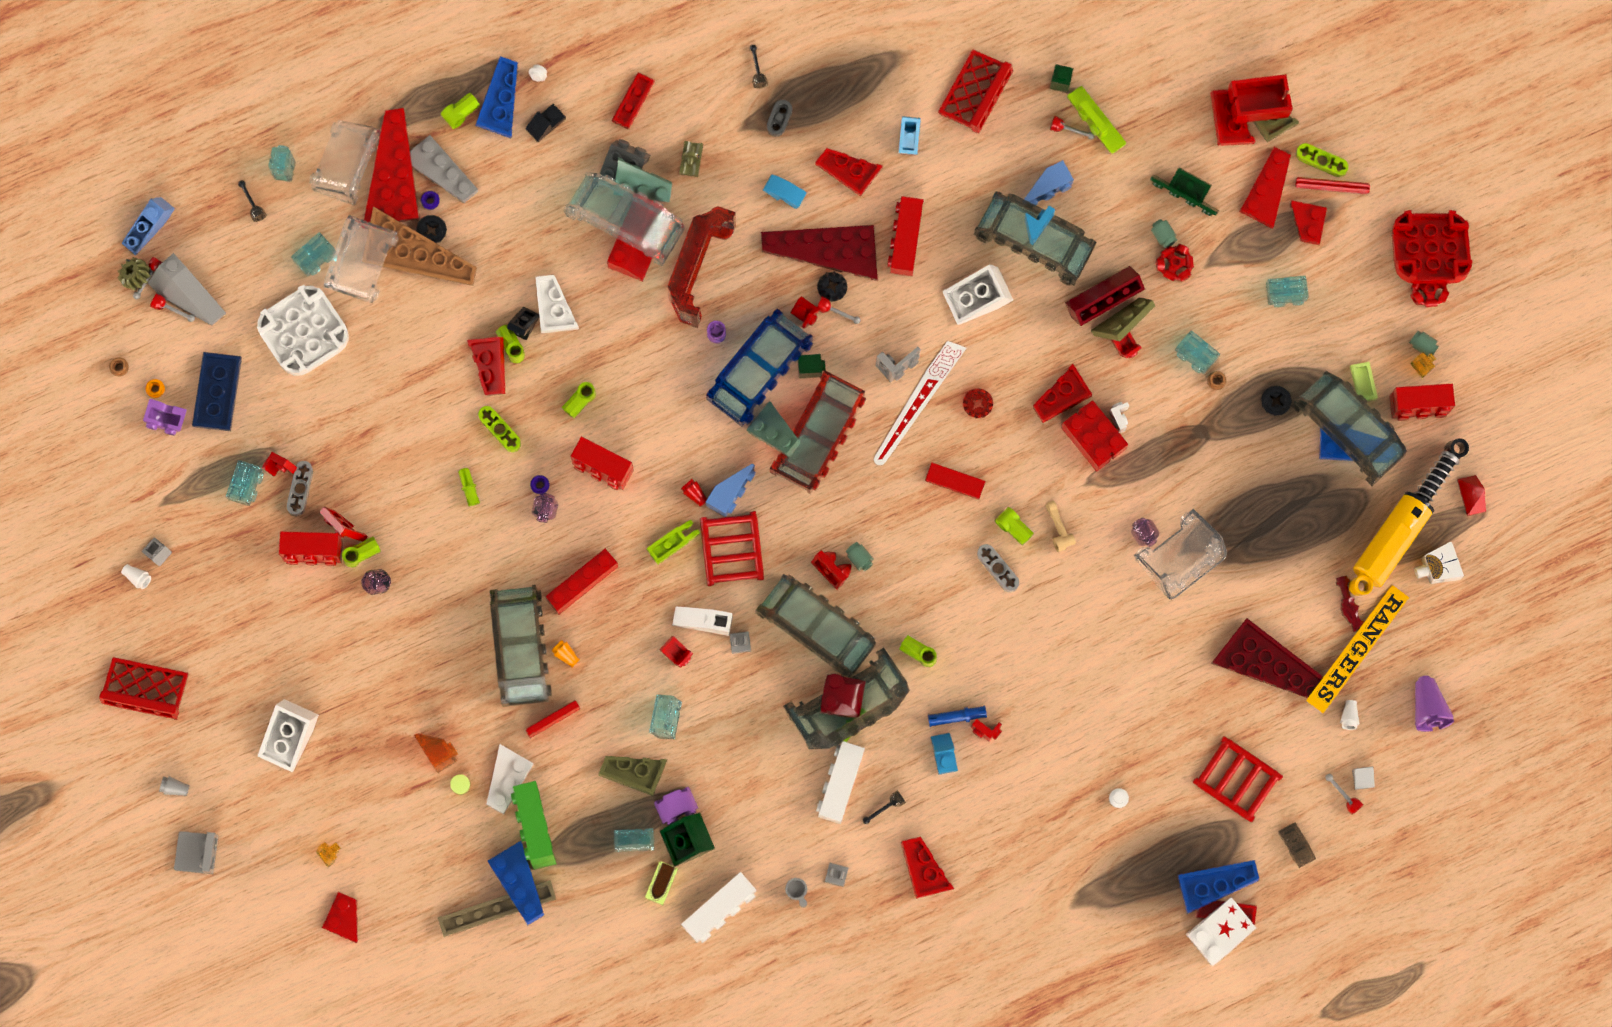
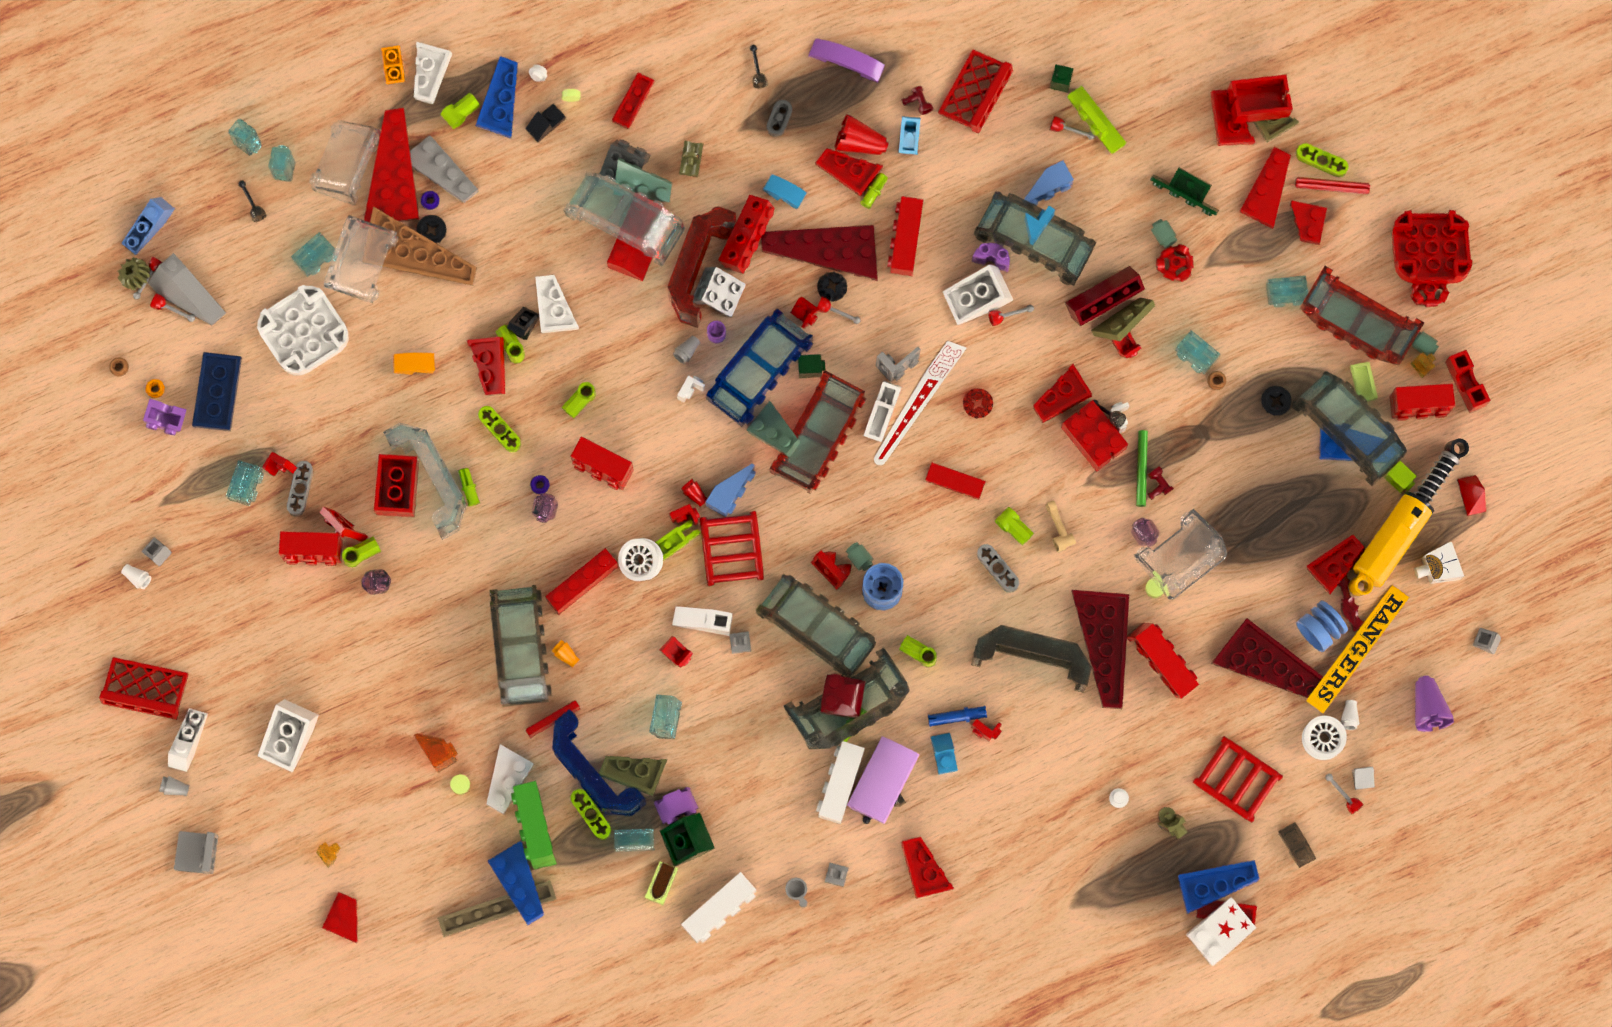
(186, 740): none -> white slope
(245, 137): none -> clear light blue brick
(393, 65): none -> light orange slope
(396, 485): none -> red brick
(409, 438): none -> clear windscreen
(413, 362): none -> light orange slope
(430, 70): none -> white wing
(571, 95): none -> yellowish green tile
(603, 823): none -> lime beam
(625, 804): none -> clear blue windscreen
(626, 568): none -> white wheel
(681, 514): none -> red bracket
(686, 349): none -> light grey cone
(687, 389): none -> white bracket
(718, 291): none -> bracket
(746, 234): none -> red brick
(848, 58): none -> medium lavender slope
(859, 138): none -> red cone
(874, 190): none -> lime axle
(882, 411): none -> white slope
(883, 780): none -> lavender slope
(887, 577): none -> medium blue wheel
(924, 107): none -> dark red piece
(992, 253): none -> medium lavender cylinder
(997, 317): none -> hinge
(1037, 649): none -> clear smoke windscreen
(1104, 629): none -> dark red wing
(1116, 417): none -> clear smoke hinge
(1142, 468): none -> bright green piece
(1152, 589): none -> yellowish green tile
(1163, 485): none -> dark red piece
(1164, 659): none -> red wedge
(1171, 822): none -> olive hips
(1320, 754): none -> white wheel
(1322, 626): none -> medium blue wheel
(1336, 563): none -> red wing
(1359, 319): none -> windscreen
(1401, 477): none -> lime brick
(1471, 391): none -> red arch
(1487, 640): none -> light grey slope

